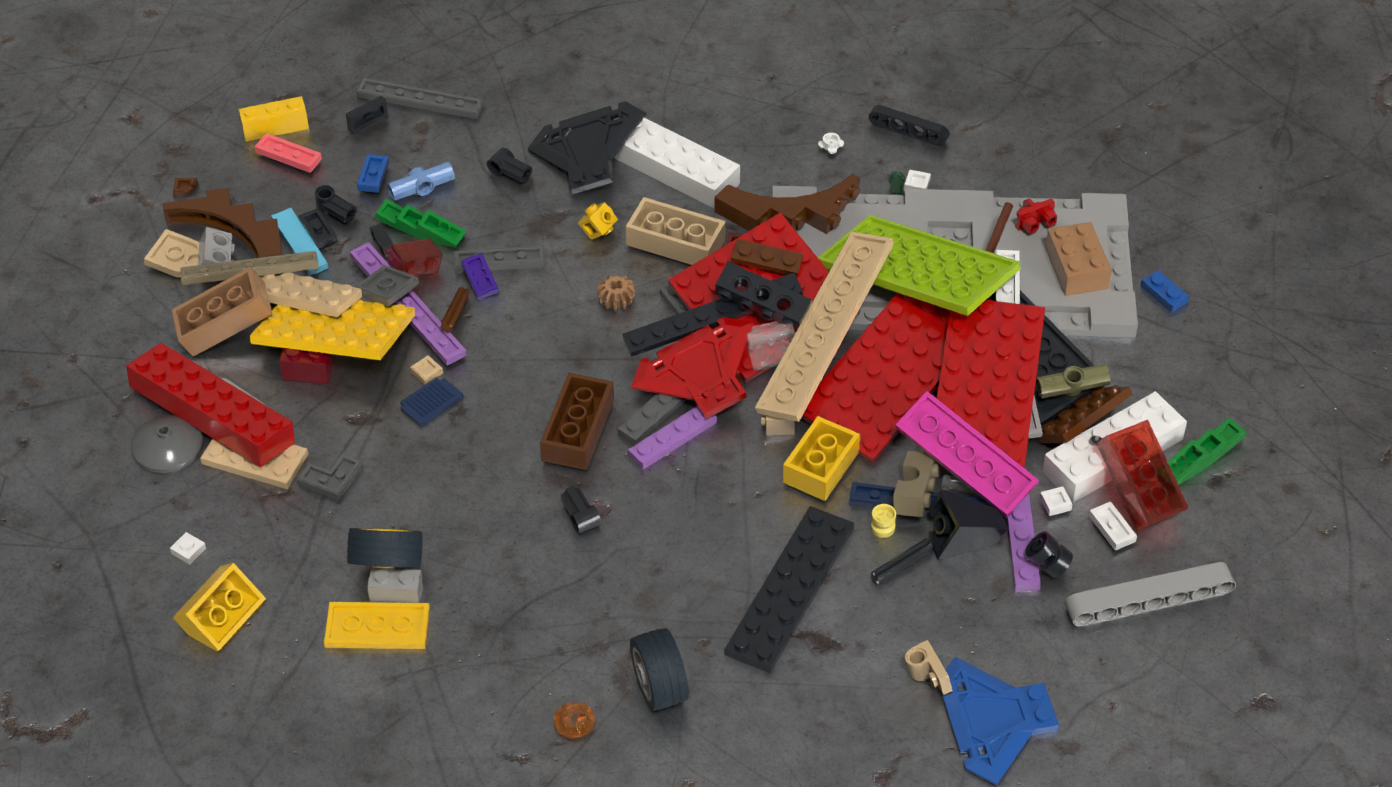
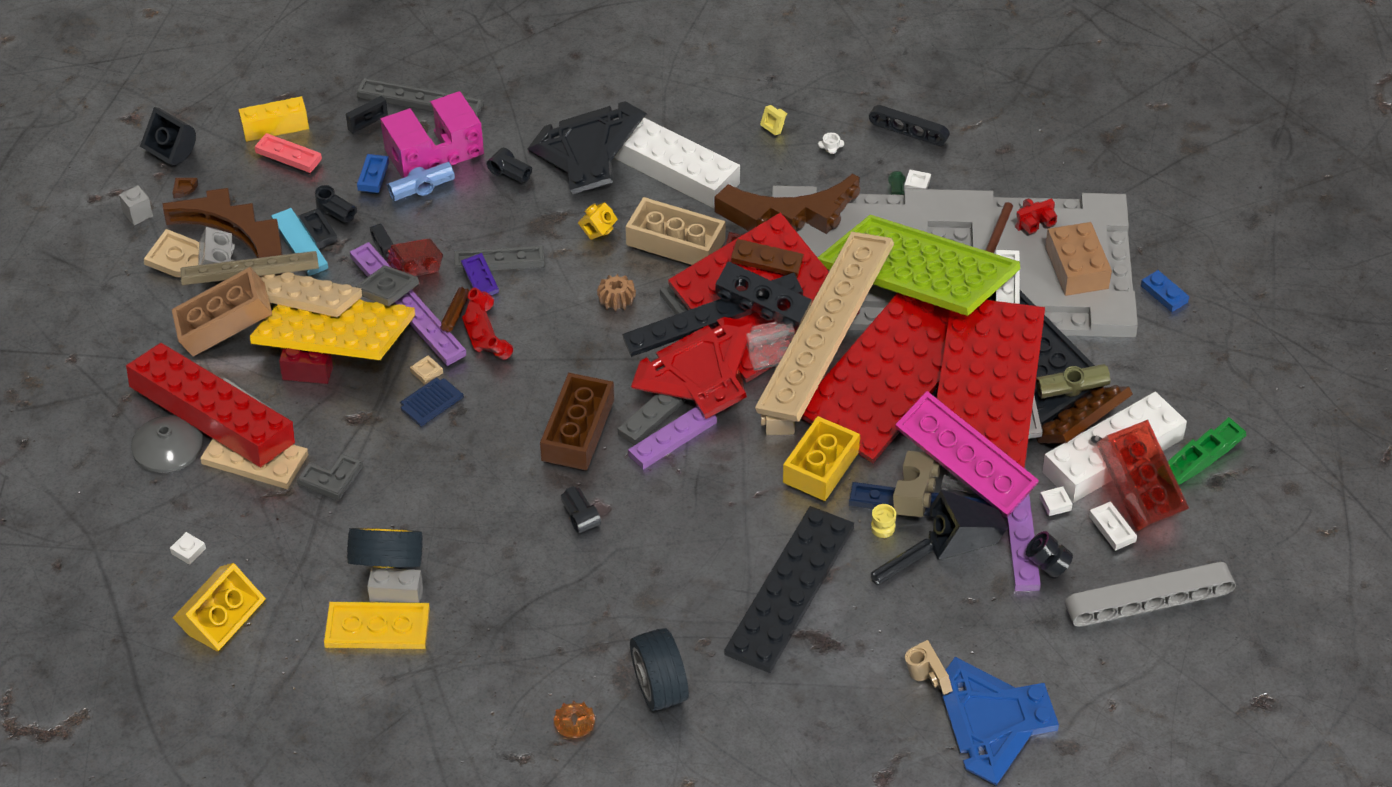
(136, 205): none -> light grey brick
(168, 137): none -> black brick
(419, 224): green slope -> none
(455, 128): none -> dark pink piece
(480, 328): none -> red plate
(773, 119): none -> light yellow tile

